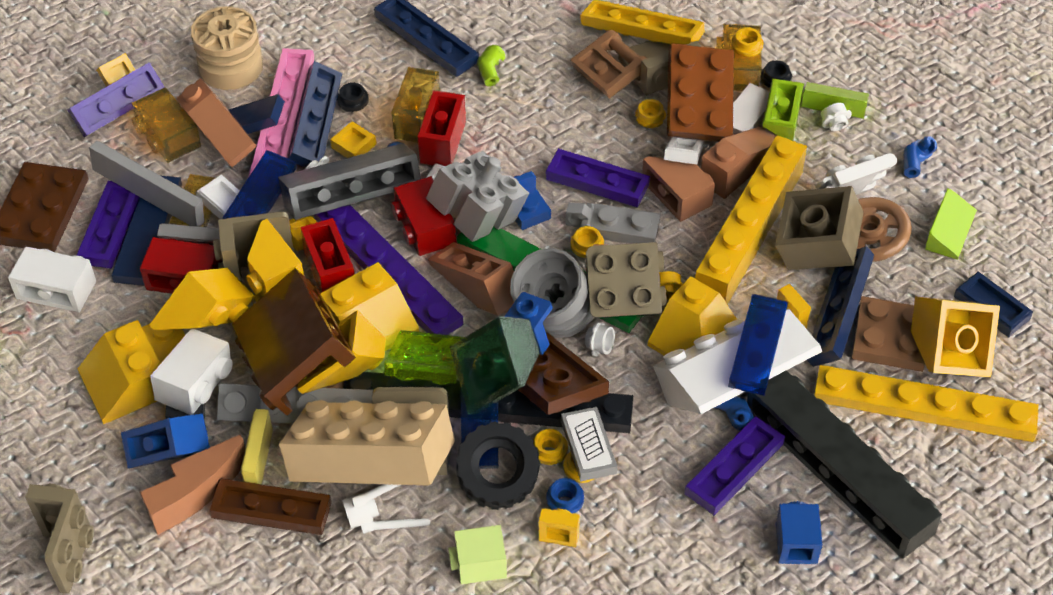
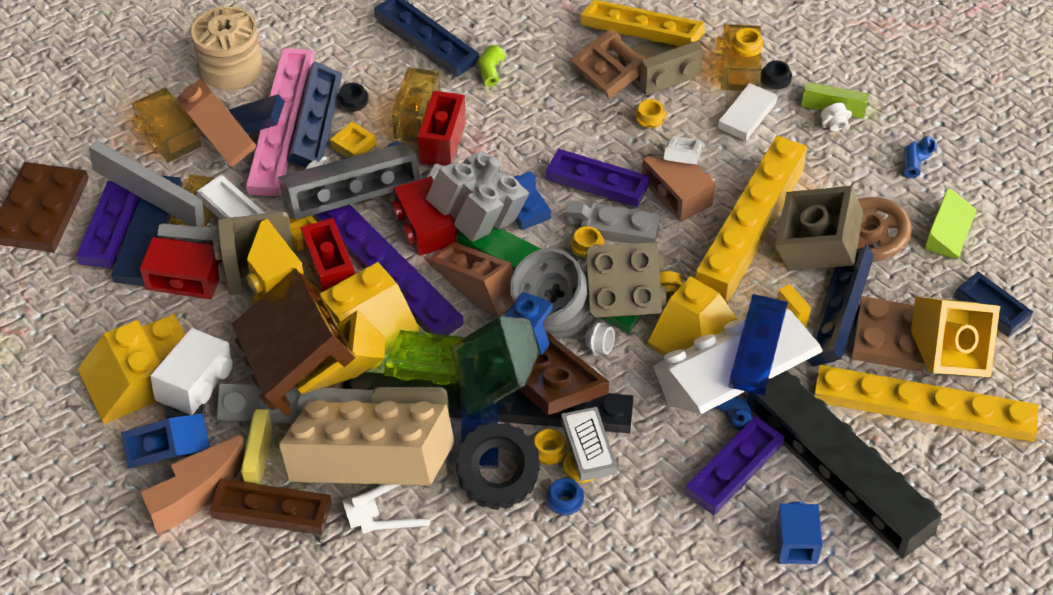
(52, 279): white brick -> none
(66, 523): dark tan bracket -> none
(114, 99): plate -> none
(115, 69): yellow plate -> none
(204, 300): yellow slope -> none
(261, 187): clear blue tile -> none
(479, 554): yellowish green brick -> none
(559, 527): yellow plate -> none
(700, 92): dark orange plate -> none
(736, 159): nougat slope -> none
(783, 108): lime slope -> none
(861, 176): white plate -> none

